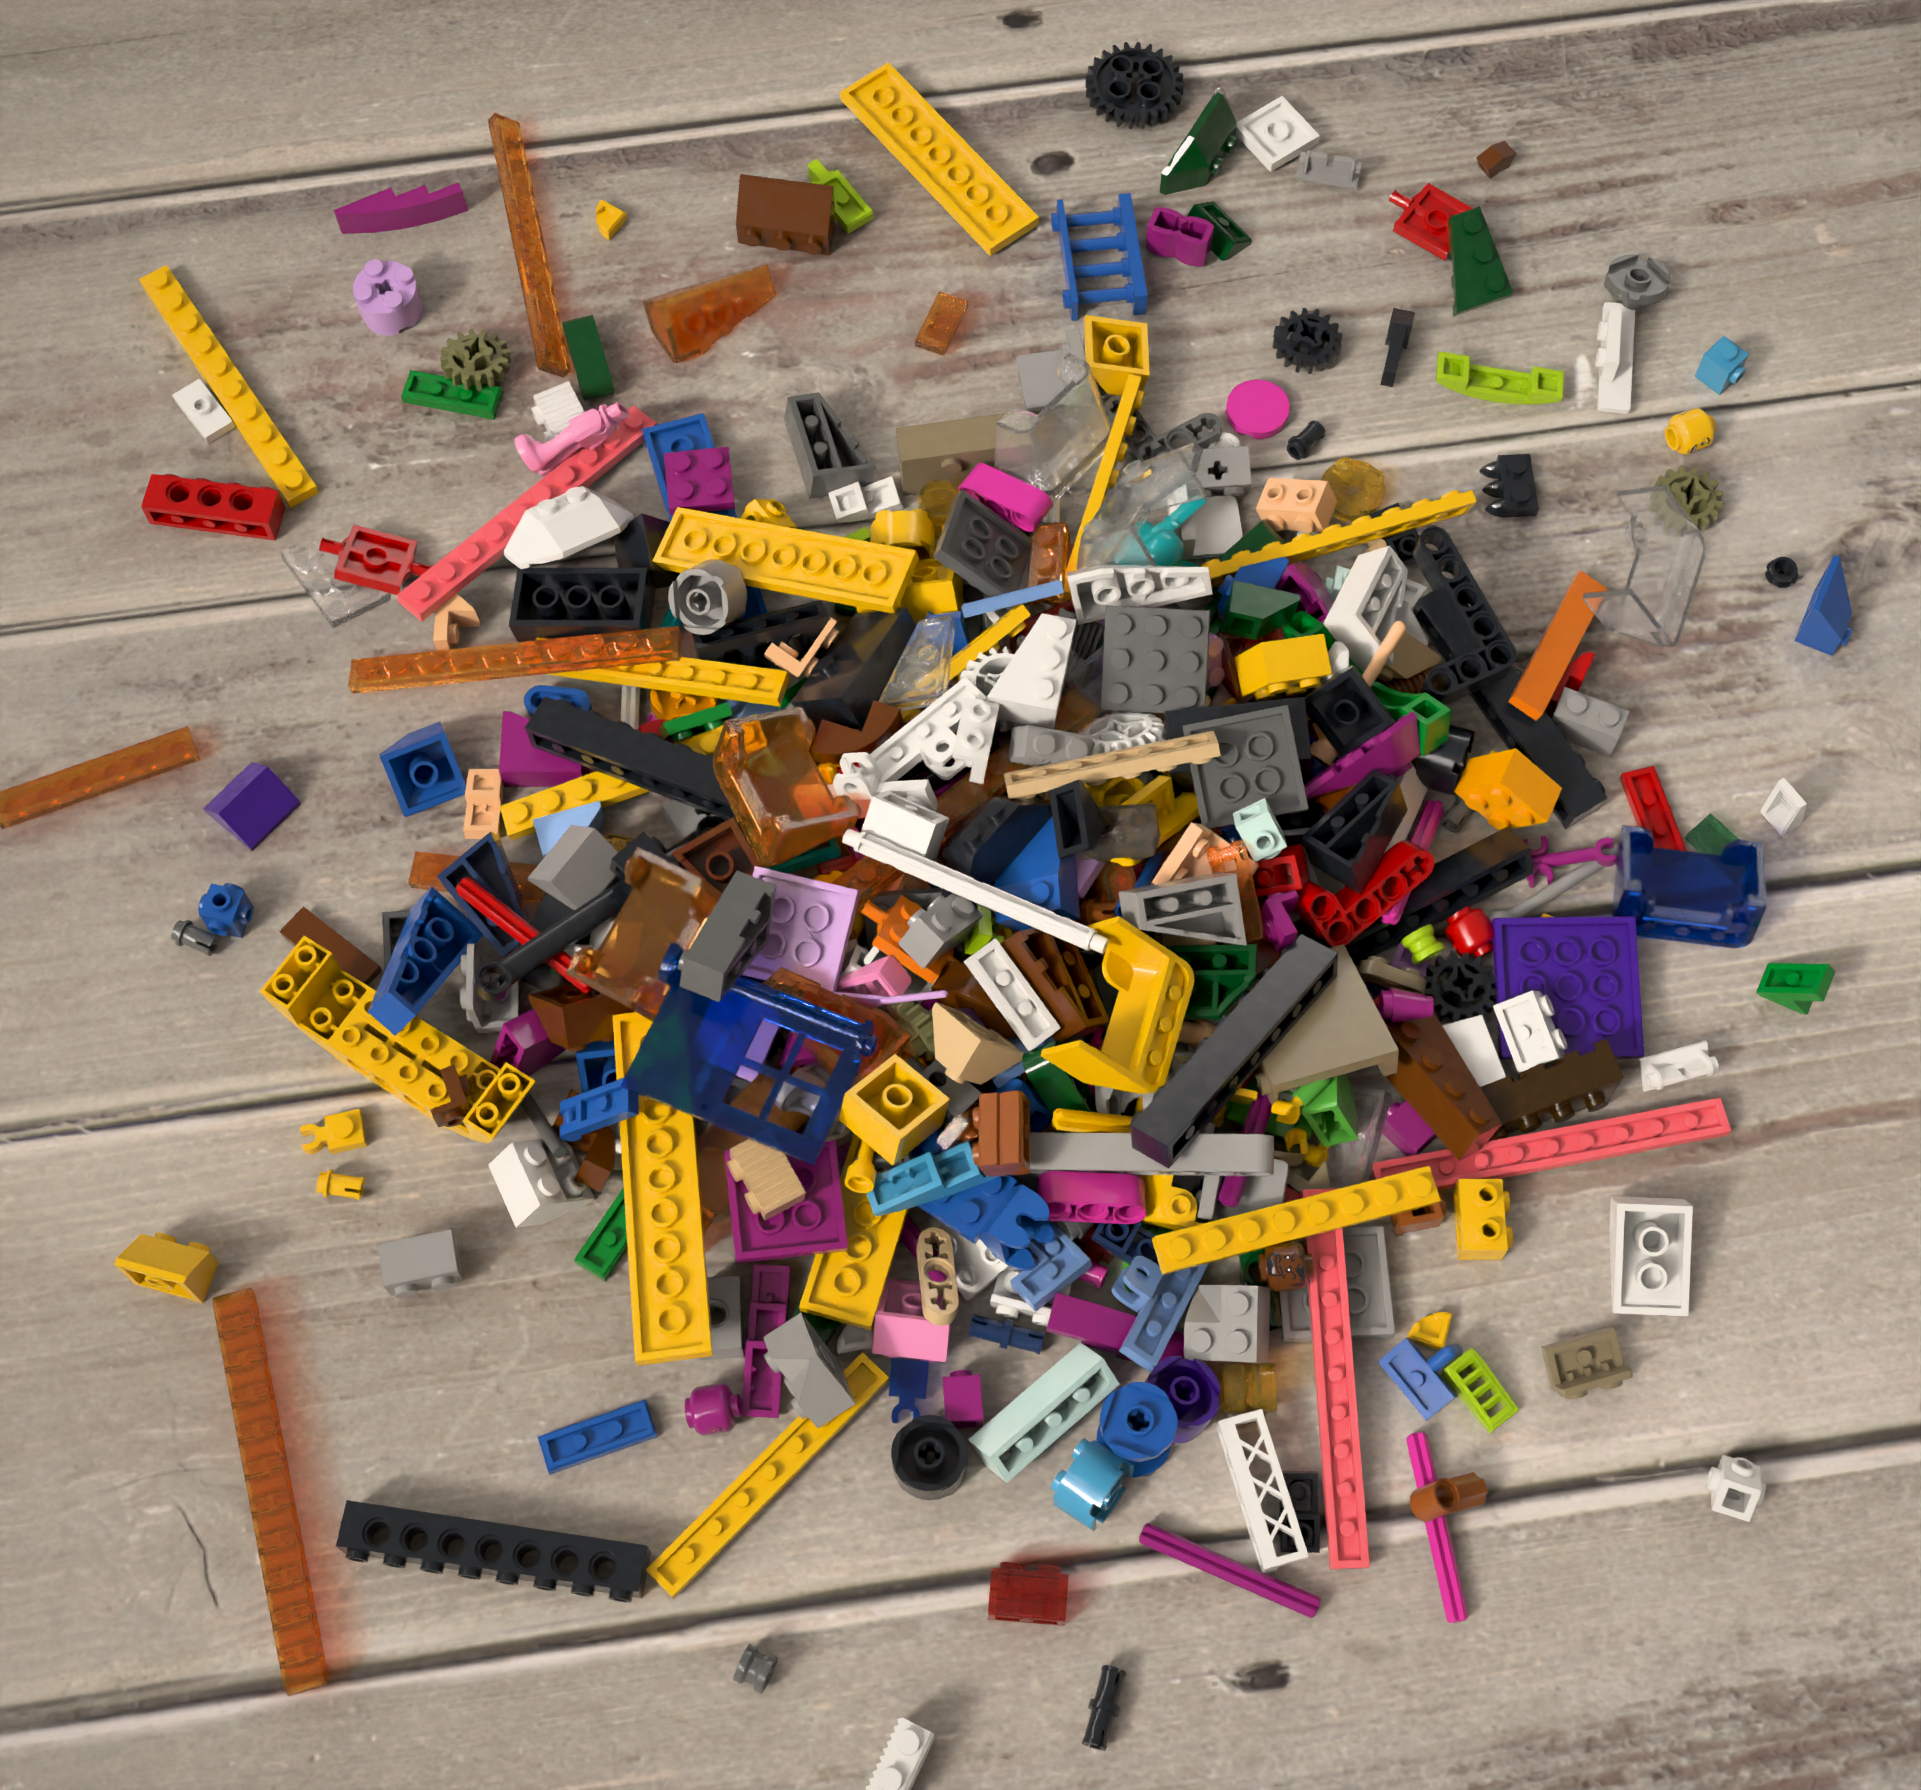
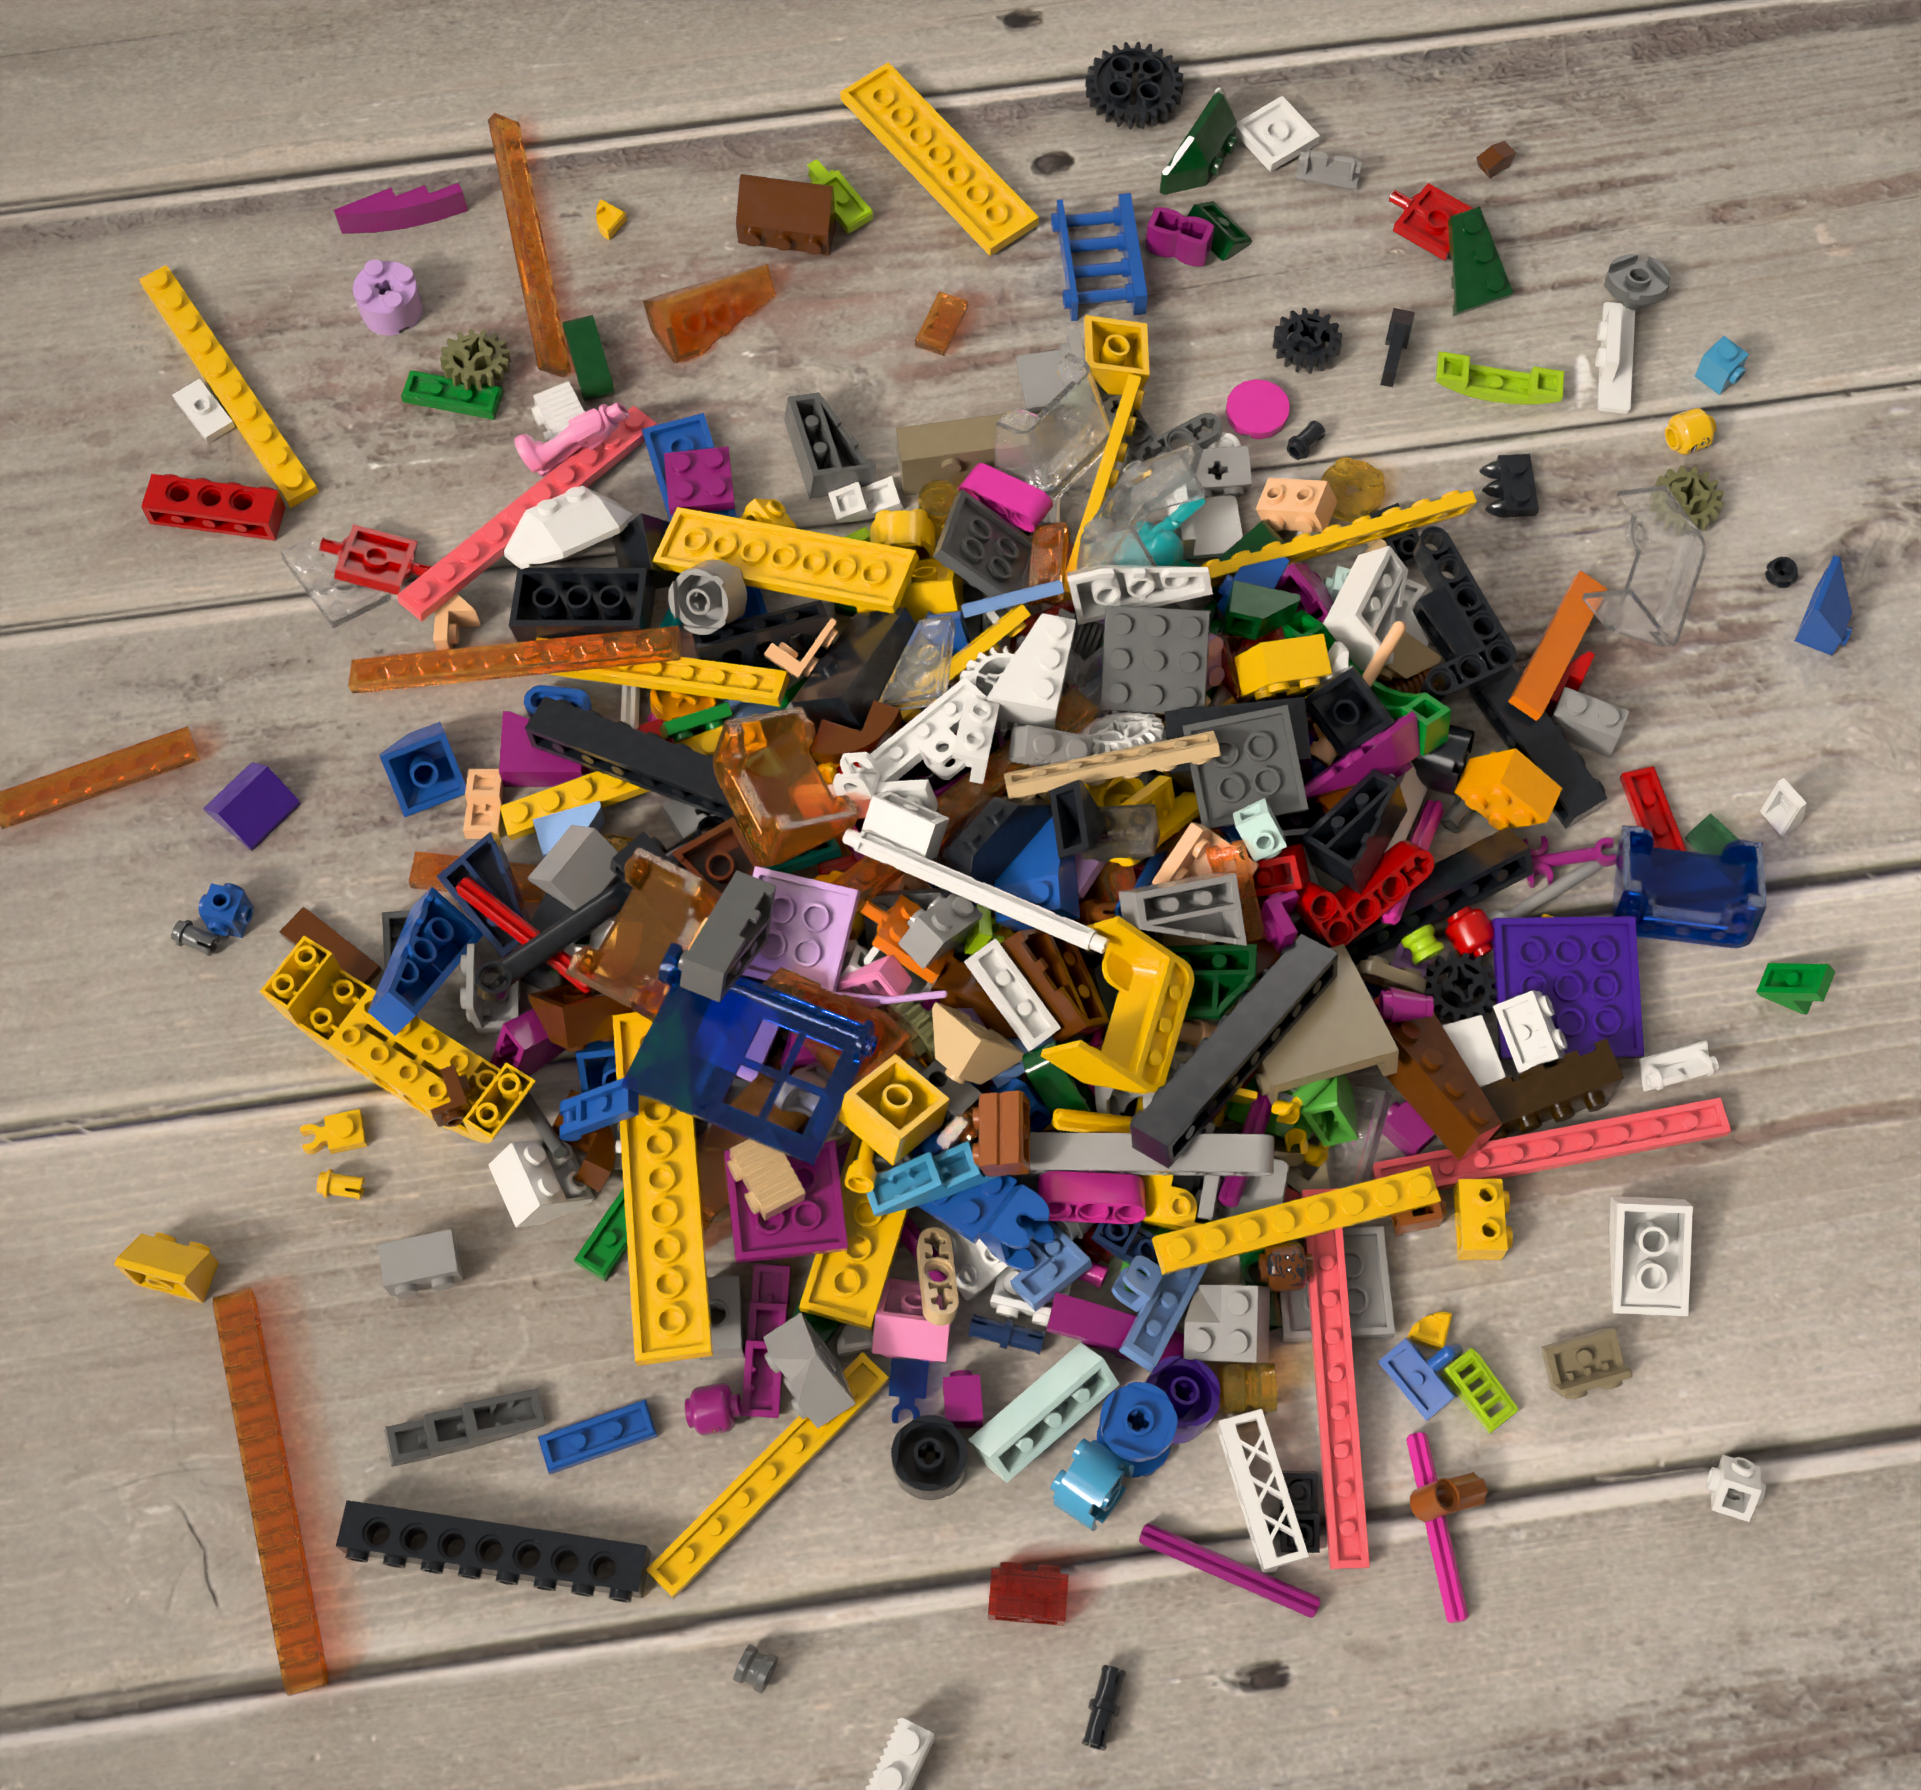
(464, 1427): none -> dark grey slope

